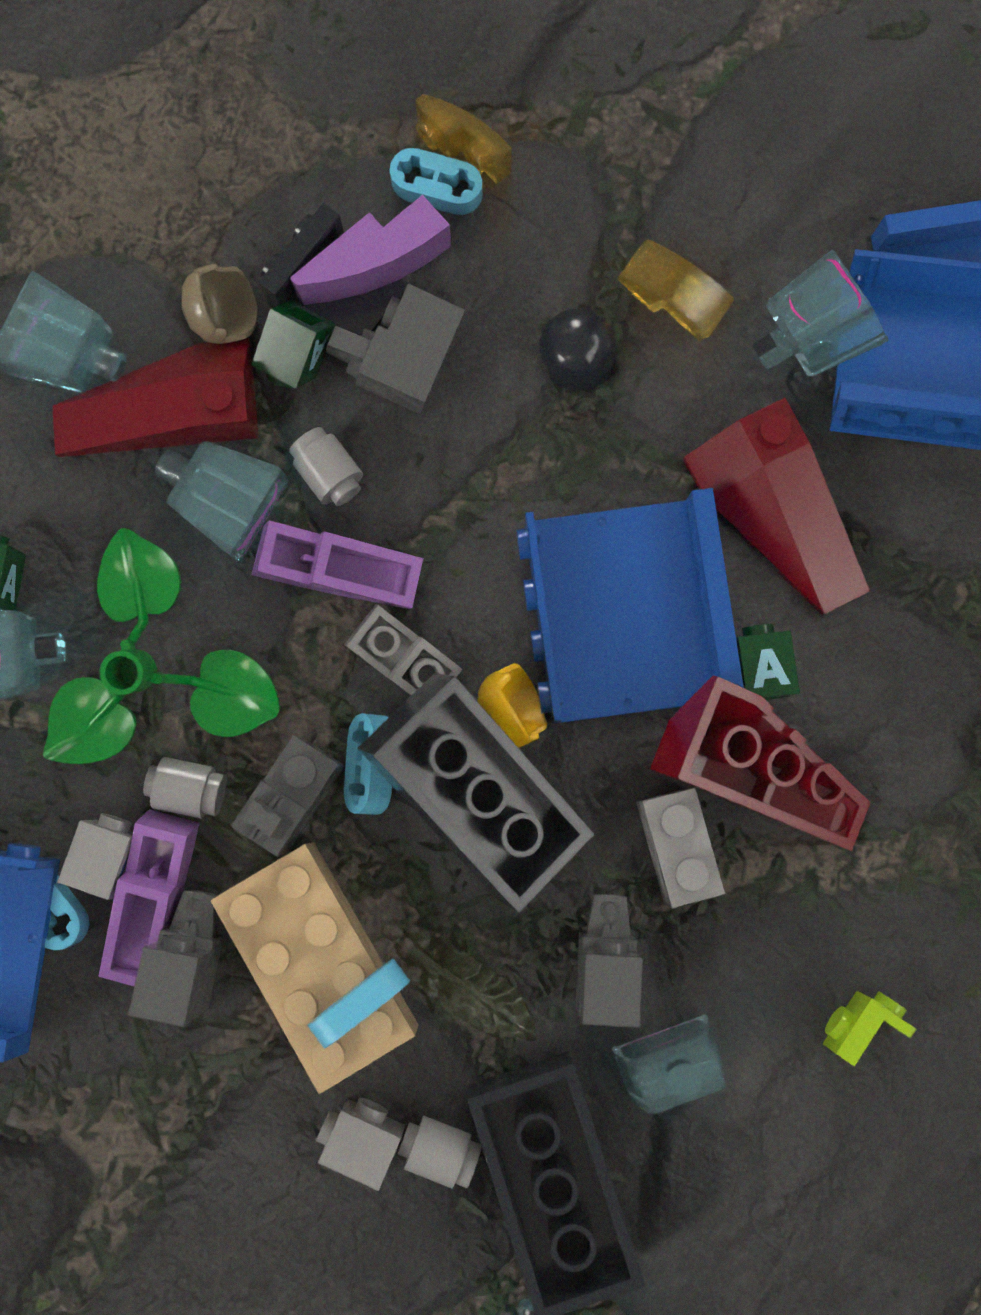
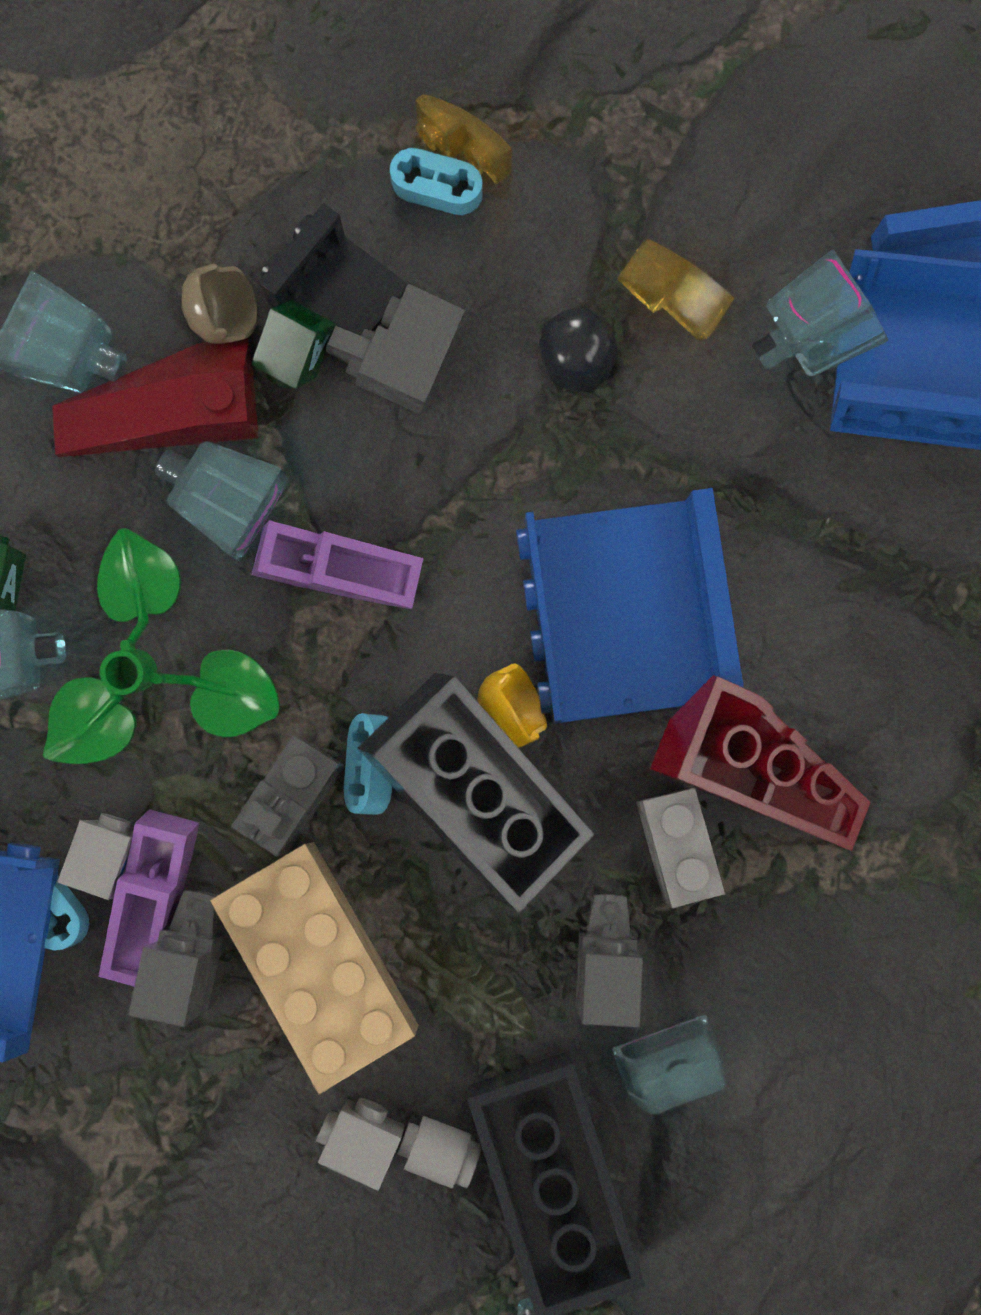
(185, 788): light grey brick -> none
(326, 467): light grey brick -> none
(358, 1003): medium azure beam -> none
(374, 254): medium lavender slope -> none
(398, 651): light grey slope -> none
(768, 662): dark green brick -> none
(781, 504): dark red wedge -> none
(855, 1026): lime bracket -> none

